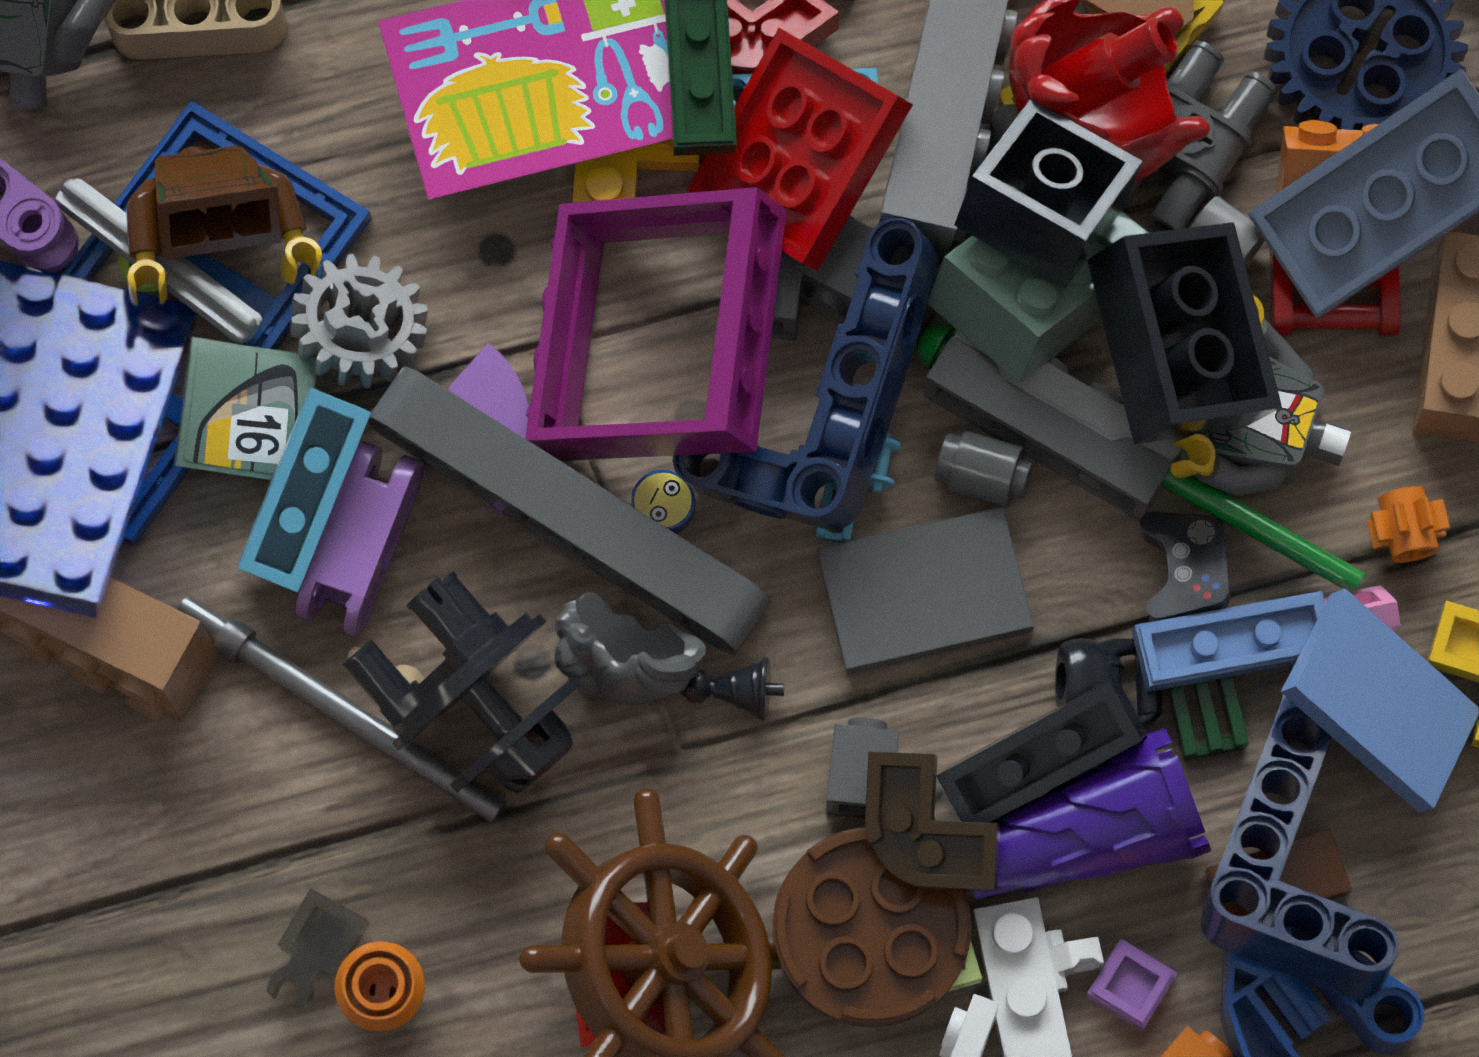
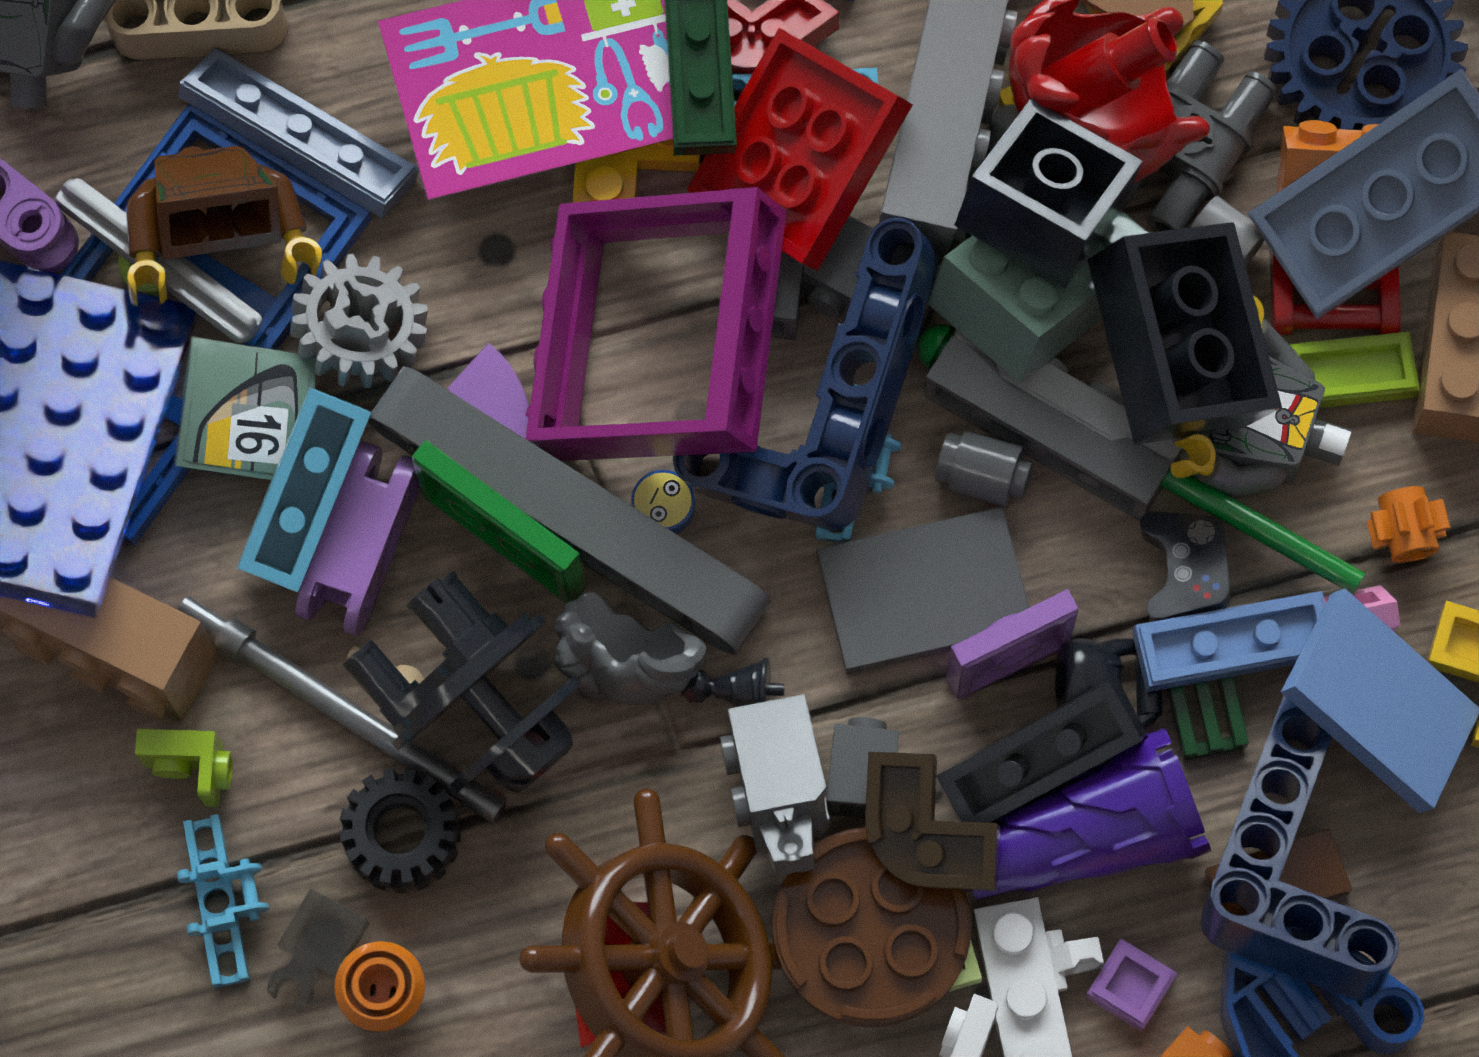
(178, 751): none -> lime bracket
(230, 916): none -> medium azure piece
(298, 132): none -> sand blue tile
(392, 792): none -> black tyre
(499, 523): none -> green tile
(780, 780): none -> hinge
(1011, 644): none -> medium lavender plate
(1362, 368): none -> lime tile

